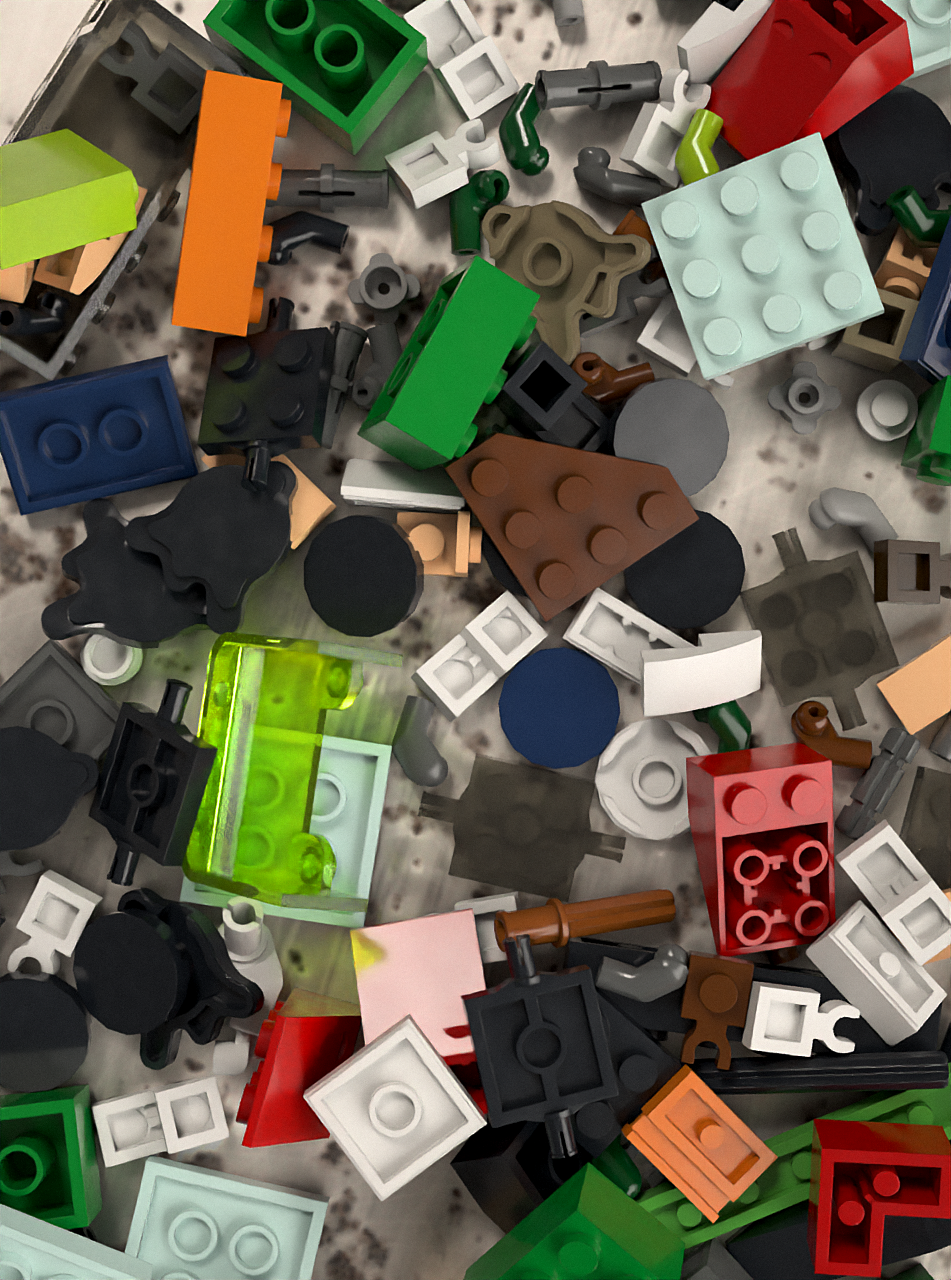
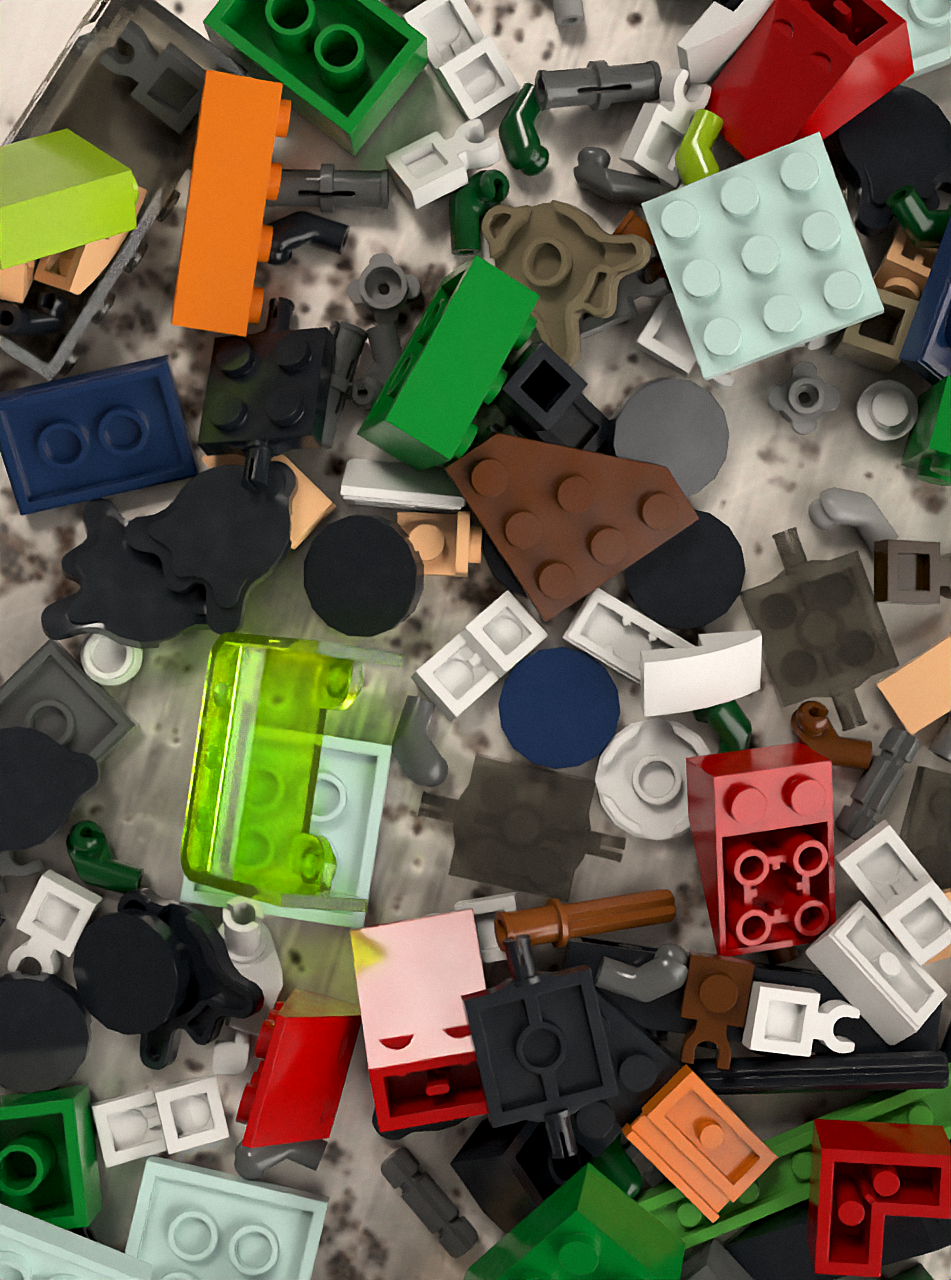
(95, 860): none -> dark green arm
(152, 783): black plate -> none
(252, 1162): none -> dark grey arm
(395, 1107): white plate -> none
(429, 1202): none -> dark grey axle
(605, 382): reddish brown arm -> none

